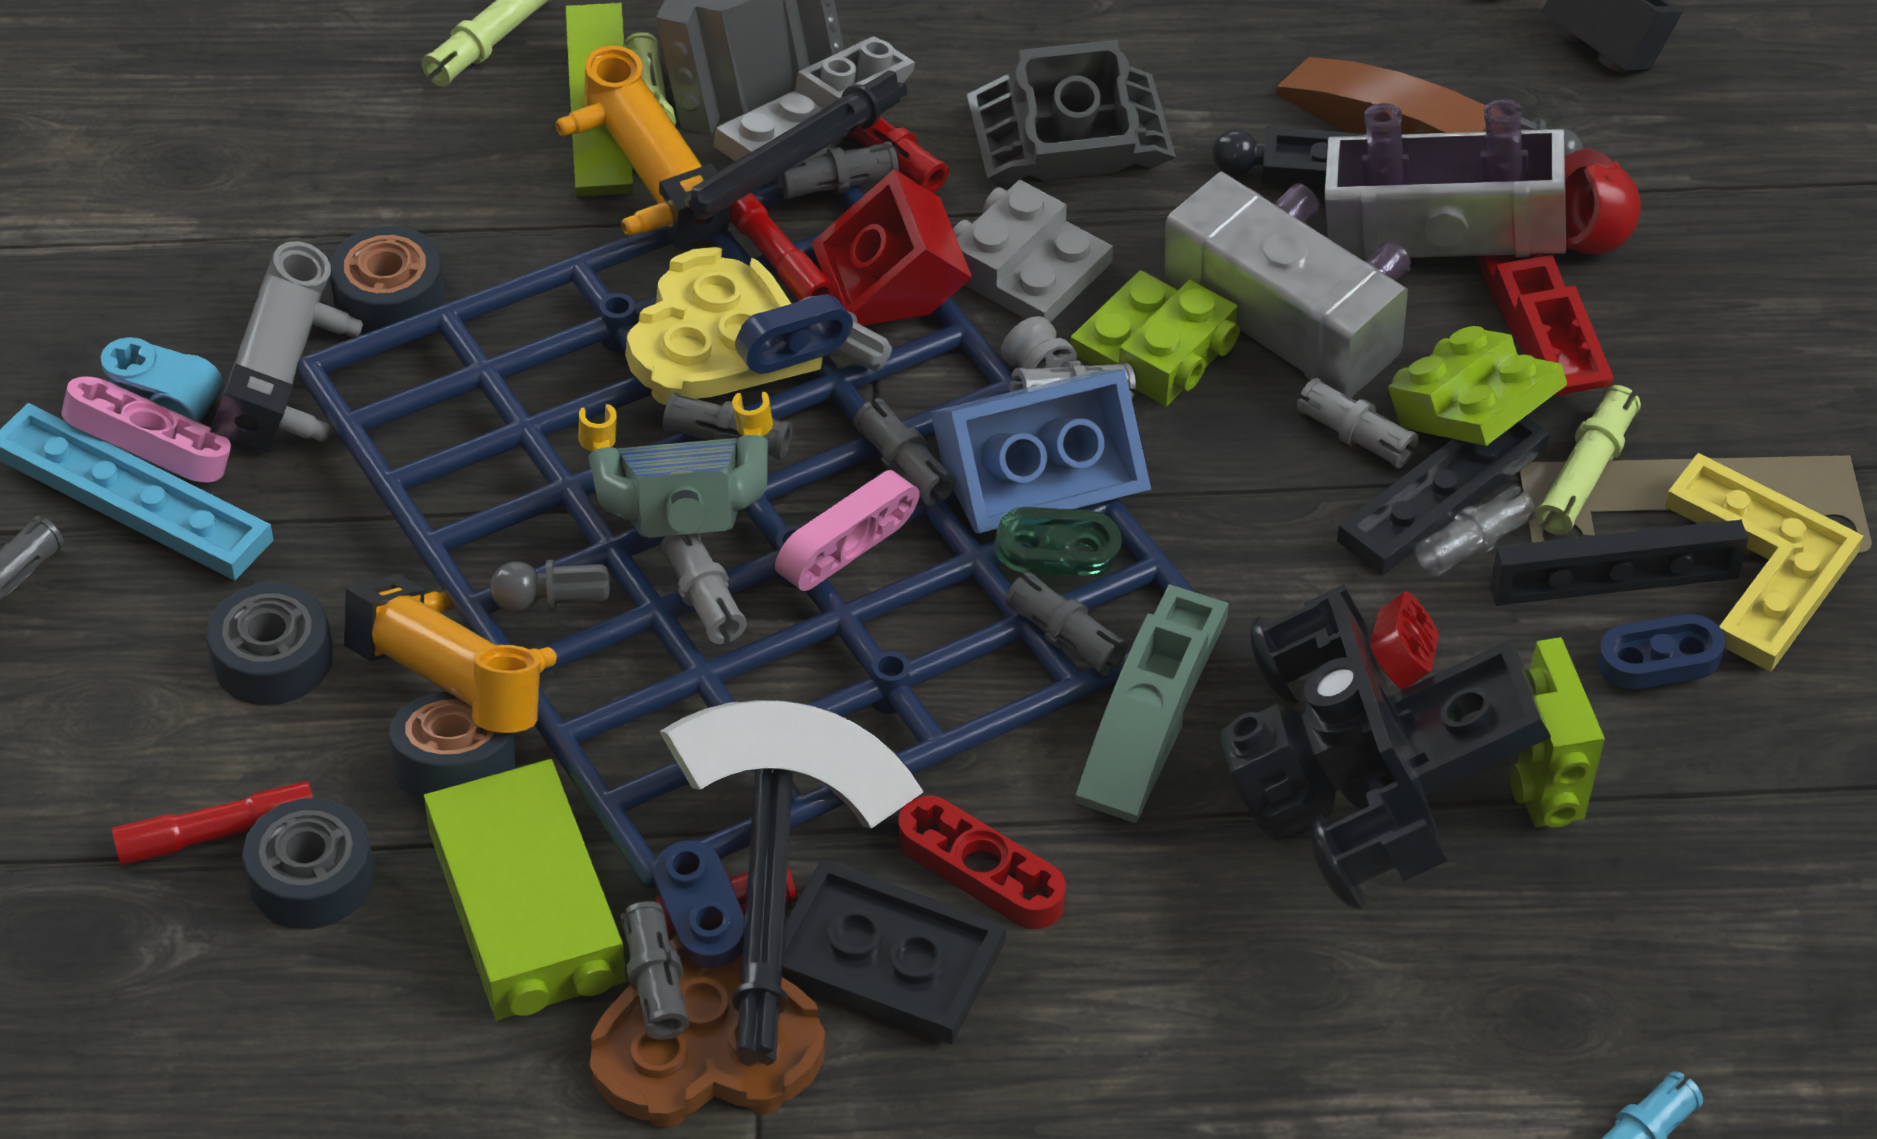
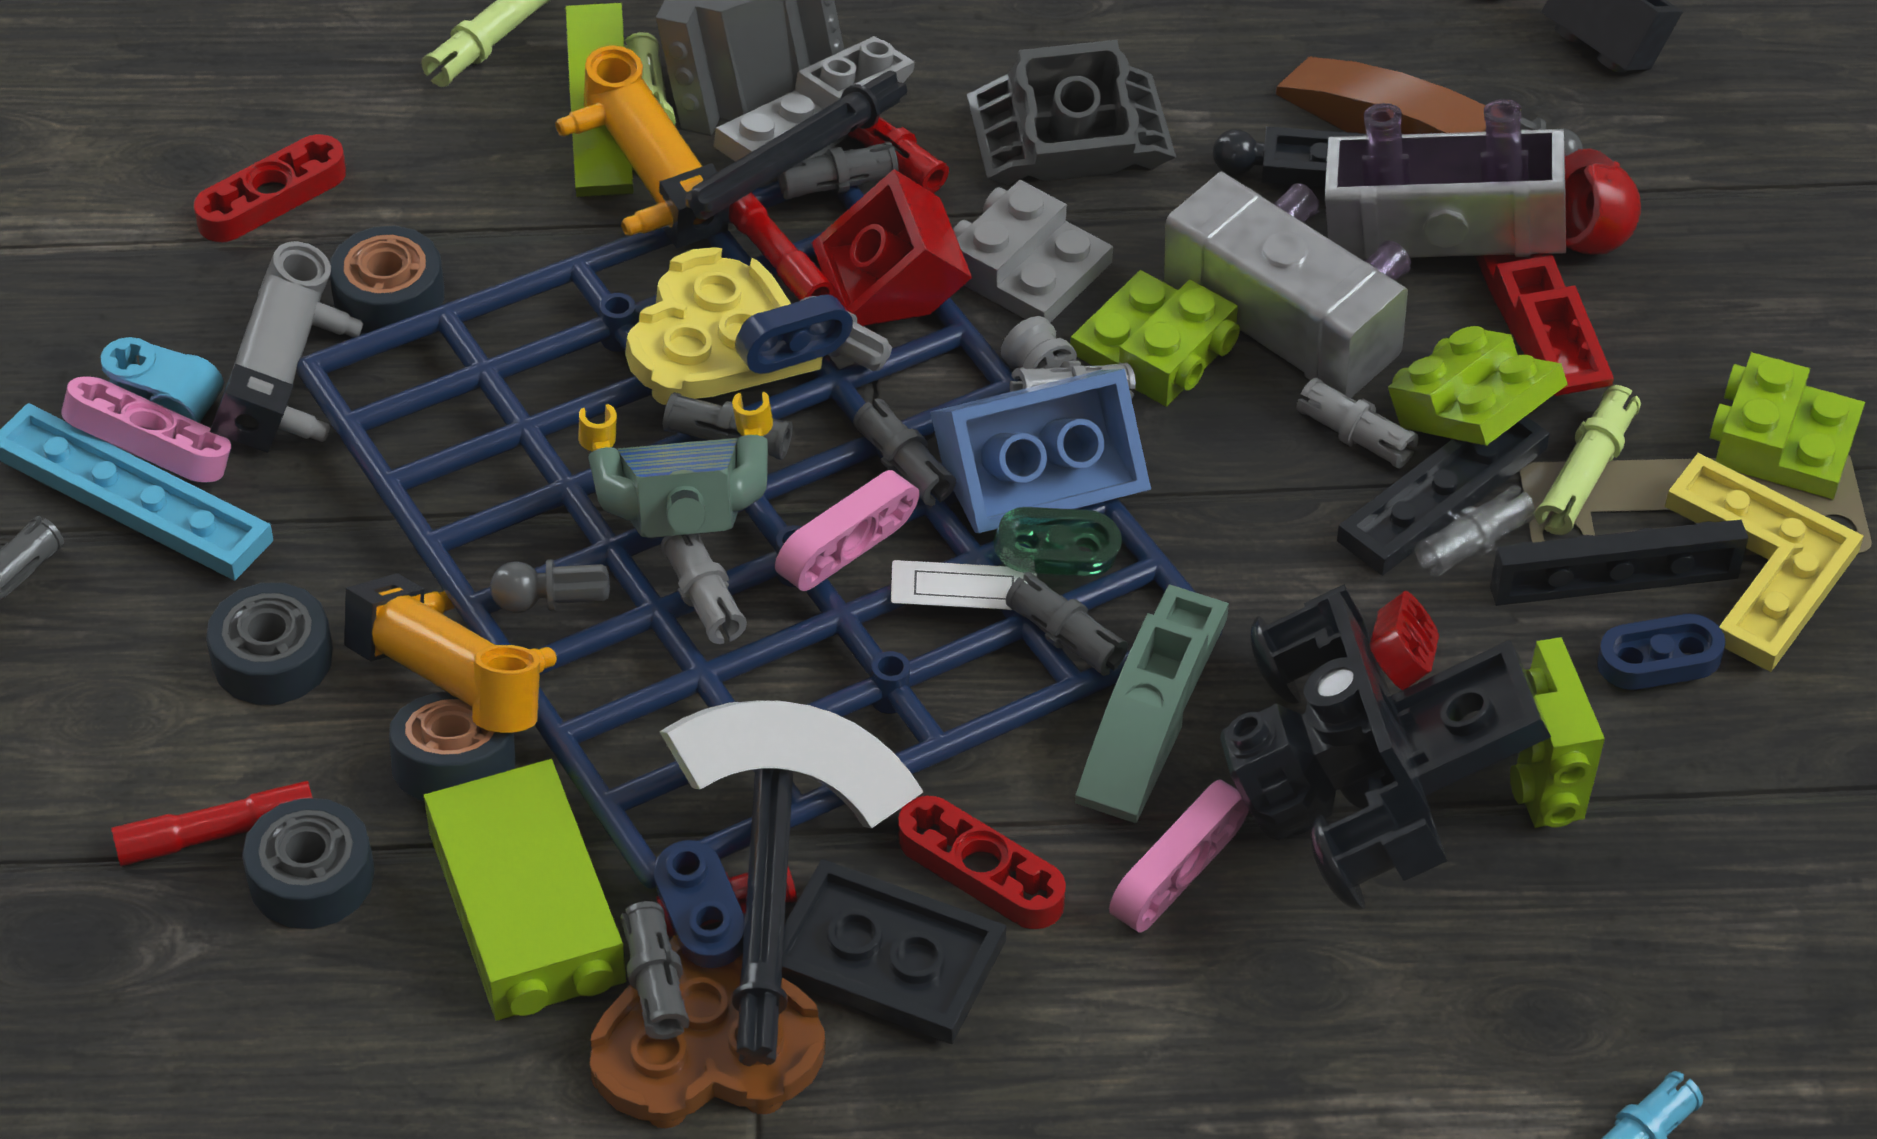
(235, 205): none -> red beam
(952, 584): none -> white sticker
(1179, 856): none -> bright pink beam
(1784, 427): none -> lime plate

